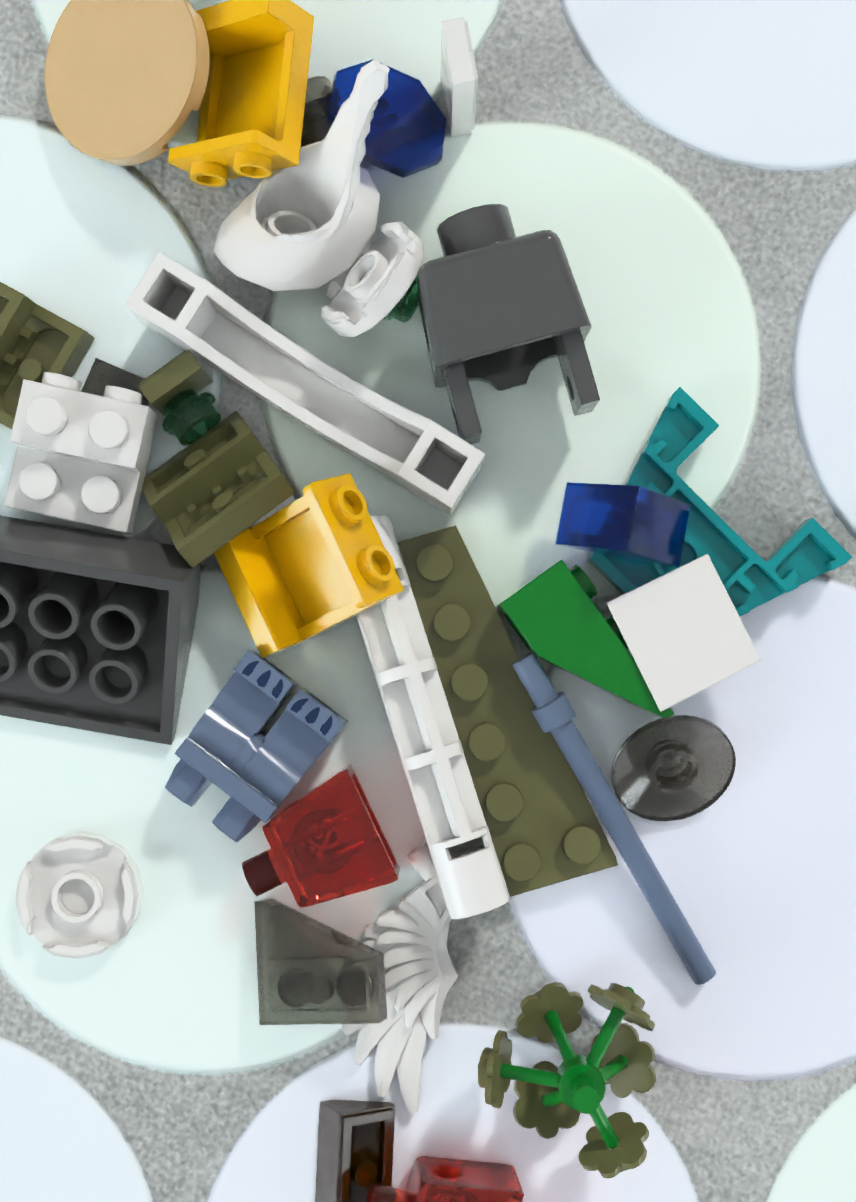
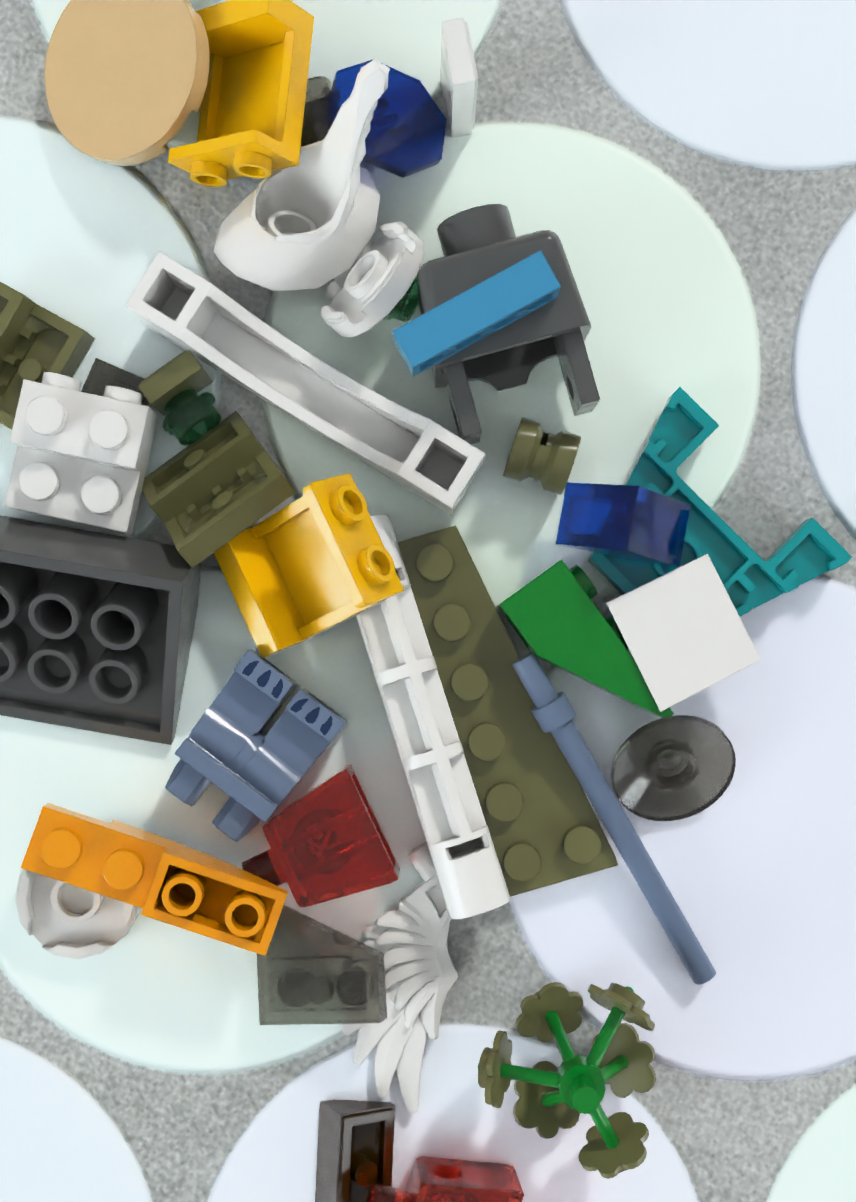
(156, 875): none -> light orange slope
(476, 313): none -> dark azure piece
(542, 456): none -> olive wheel

